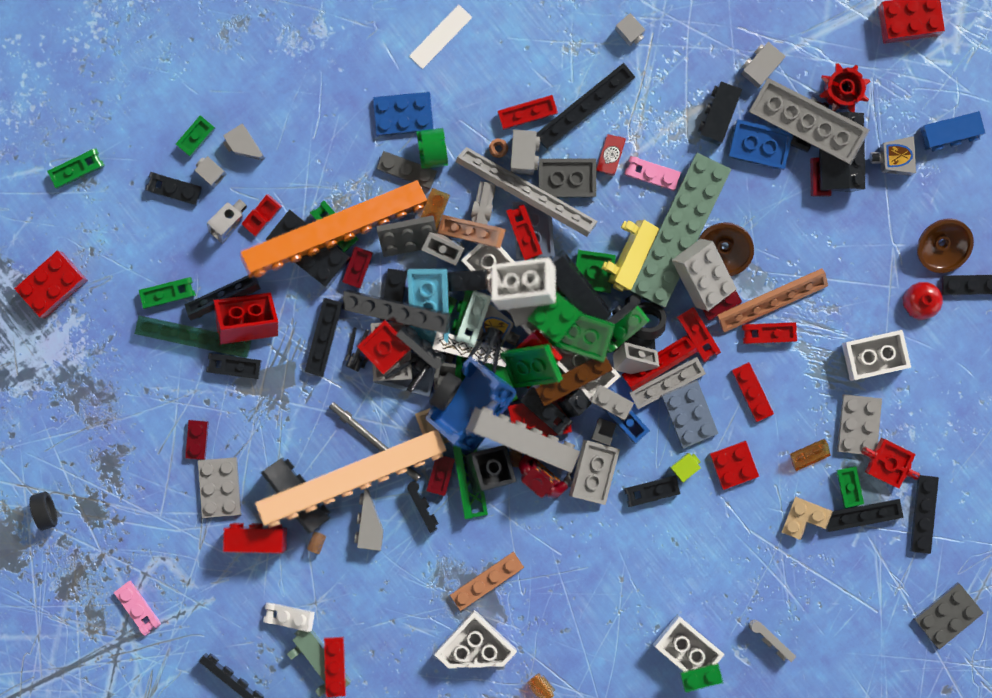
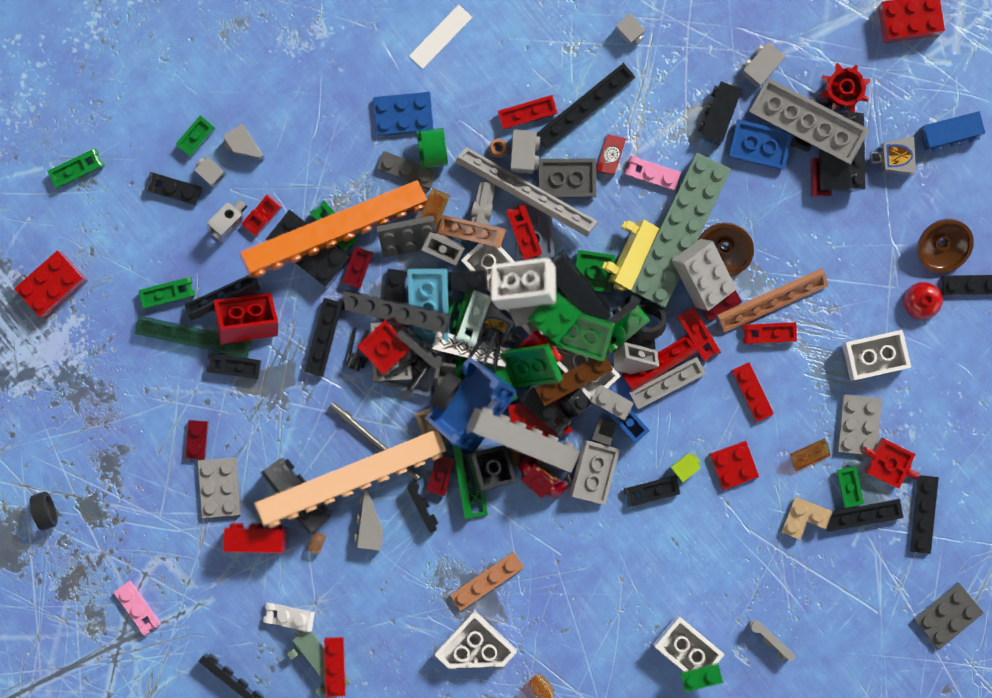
(689, 414): sand blue plate -> none

